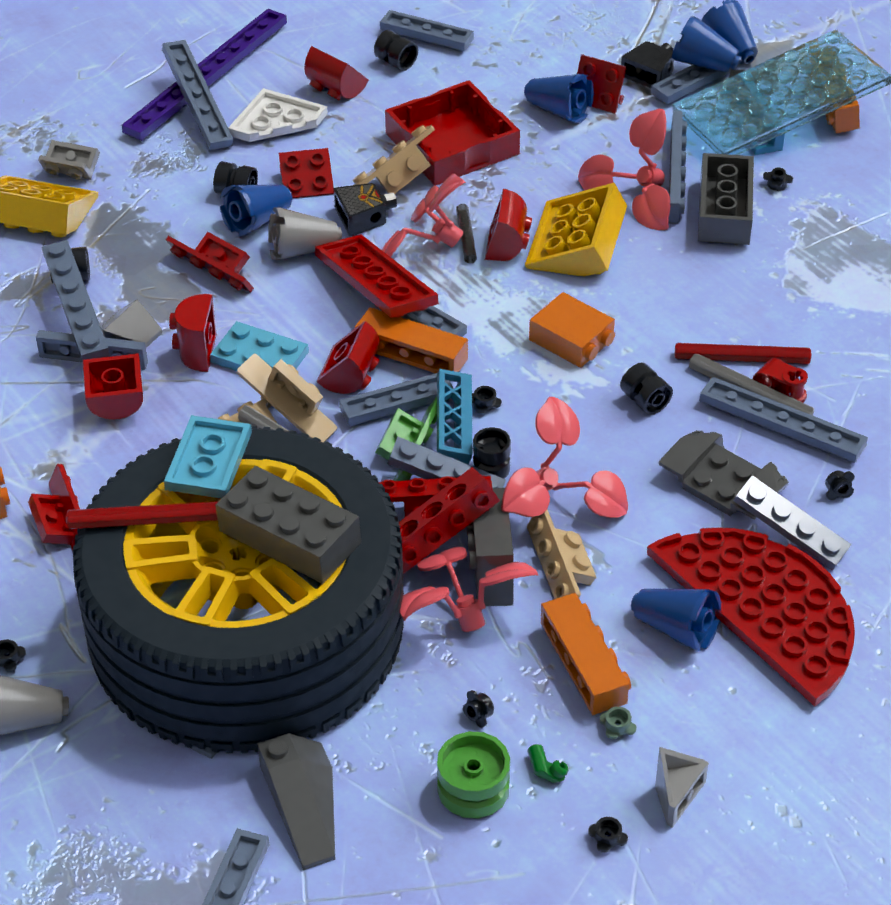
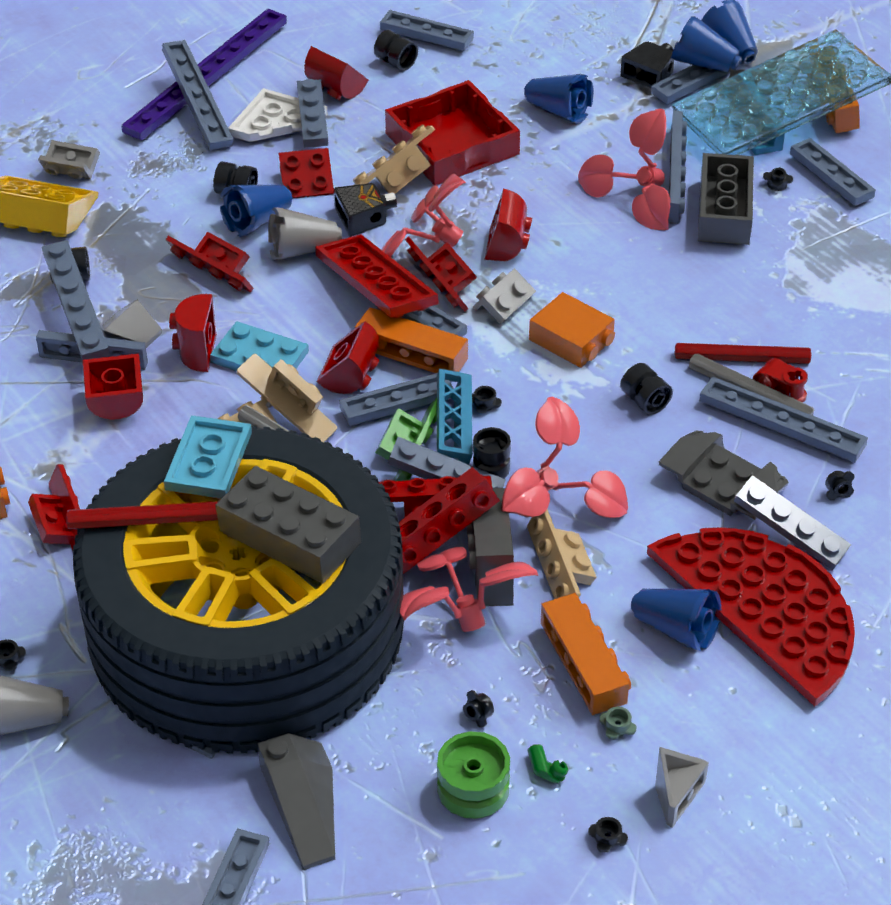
(312, 113): none -> sand blue plate
(448, 268): none -> red bracket
(467, 238): clear smoke piece -> none
(506, 296): none -> light grey bracket
(578, 232): yellow slope -> none
(606, 81): red hinge -> none
(832, 172): none -> sand blue plate

